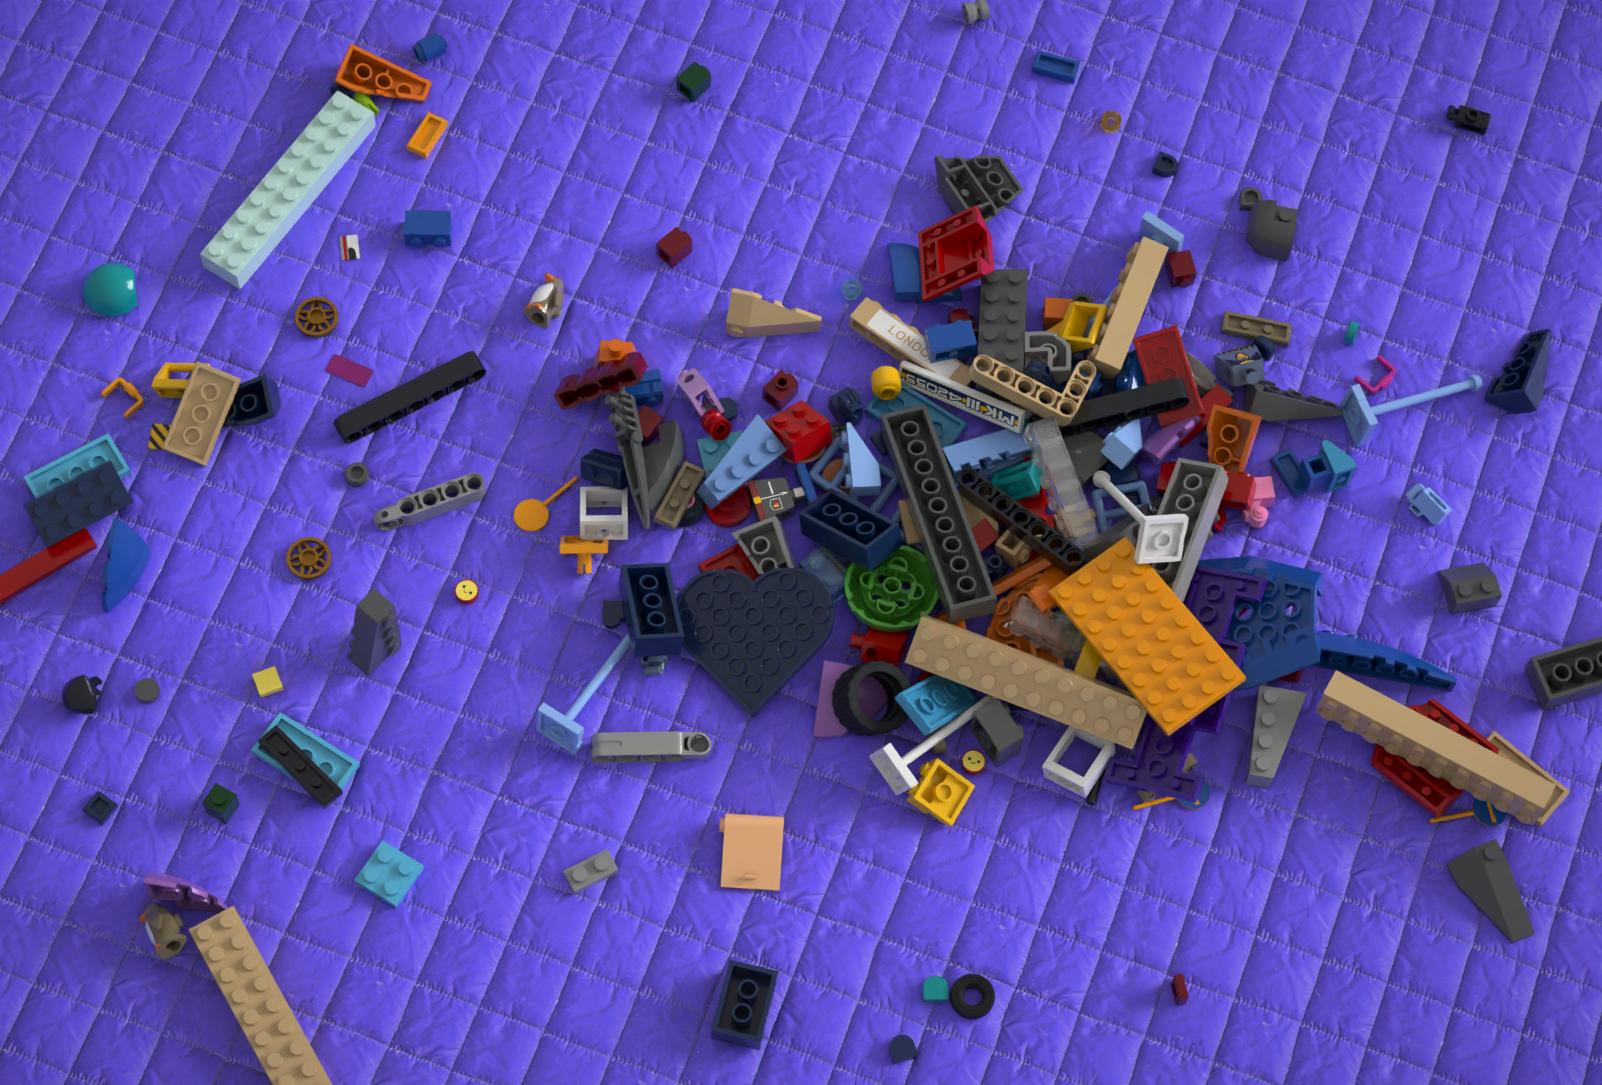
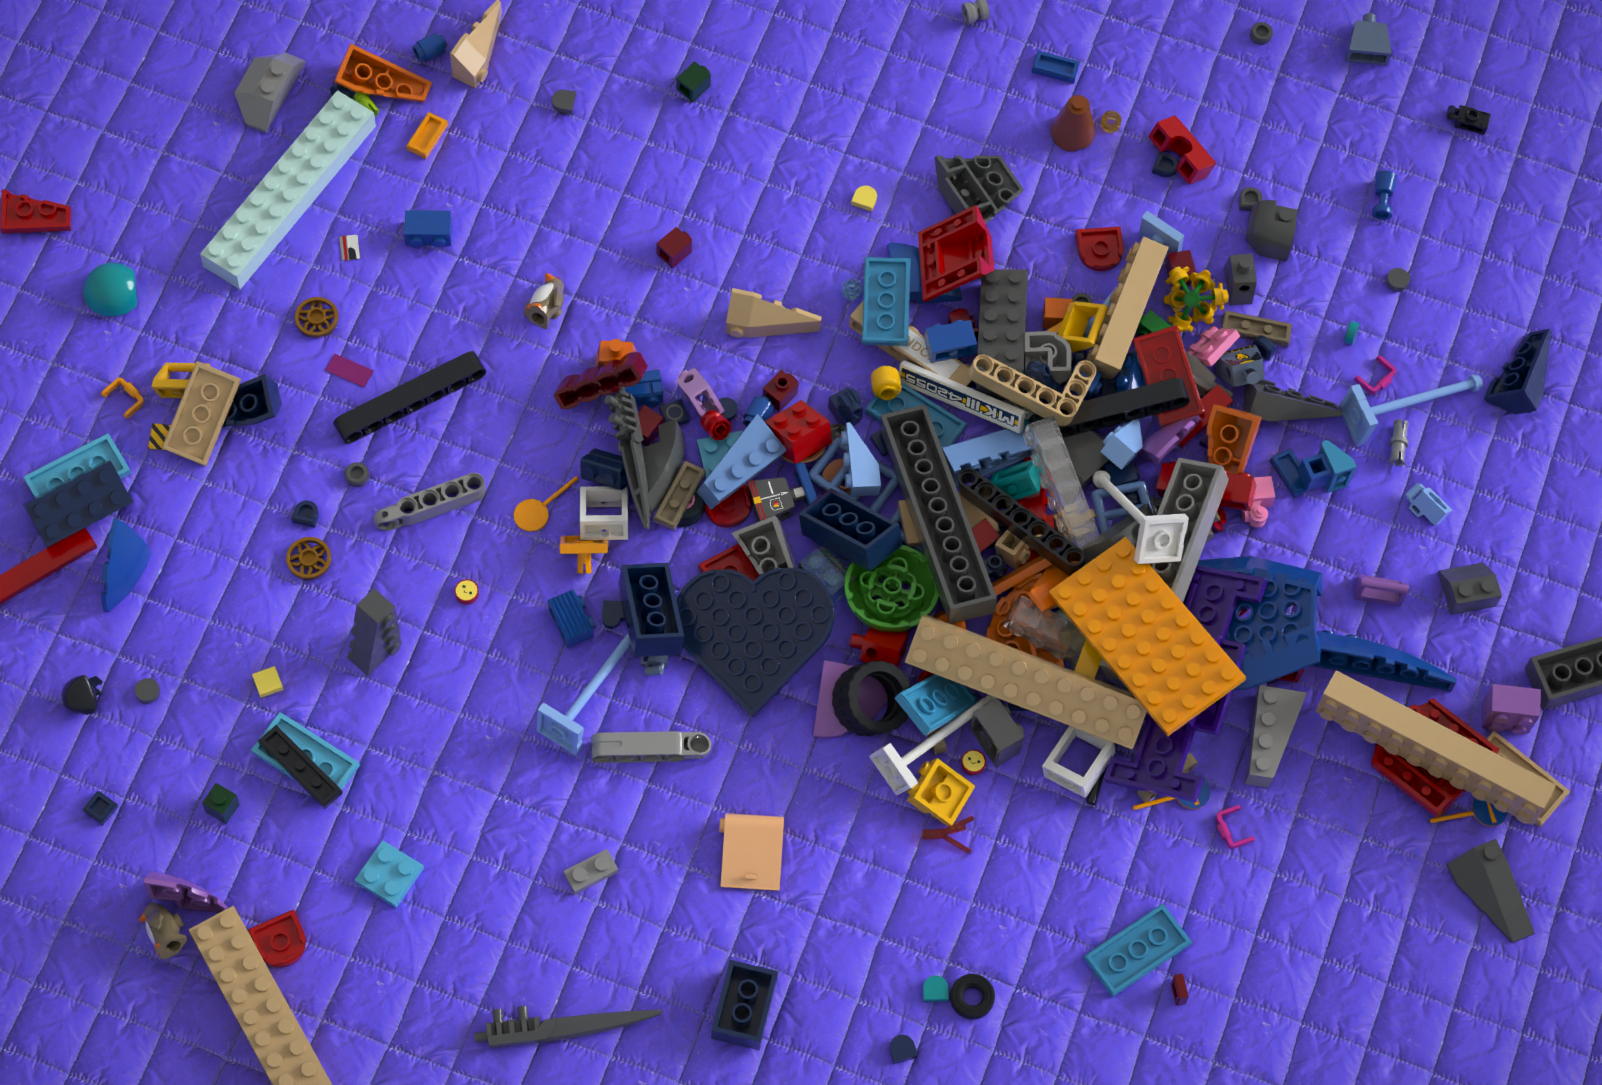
(28, 215): none -> red wing
(266, 88): none -> light grey wedge
(280, 940): none -> red tile
(306, 514): none -> dark blue tile
(473, 51): none -> tan wedge
(531, 1031): none -> dark grey piece
(564, 101): none -> dark grey tile
(570, 618): none -> blue brick
(673, 411): none -> dark blue tile
(760, 406): none -> blue brick
(865, 198): none -> light yellow tile
(886, 301): none -> dark azure tile
(942, 833): none -> clear red plant
(1073, 125): none -> dark orange cone
(1100, 247): none -> red tile
(1137, 950): none -> dark azure tile
(1151, 323): none -> green brick
(1174, 136): none -> red arch
(1178, 298): none -> yellow plant
(1213, 344): none -> bright pink plate
(1224, 831): none -> dark pink piece
(1240, 272): none -> dark grey torso
(1261, 33): none -> dark grey tile
(1369, 42): none -> sand blue torso
(1380, 590): none -> medium lavender tile
(1384, 188): none -> blue piece
(1397, 279): none -> dark grey tile
(1398, 442): none -> light grey pin
(1511, 709): none -> medium lavender brick

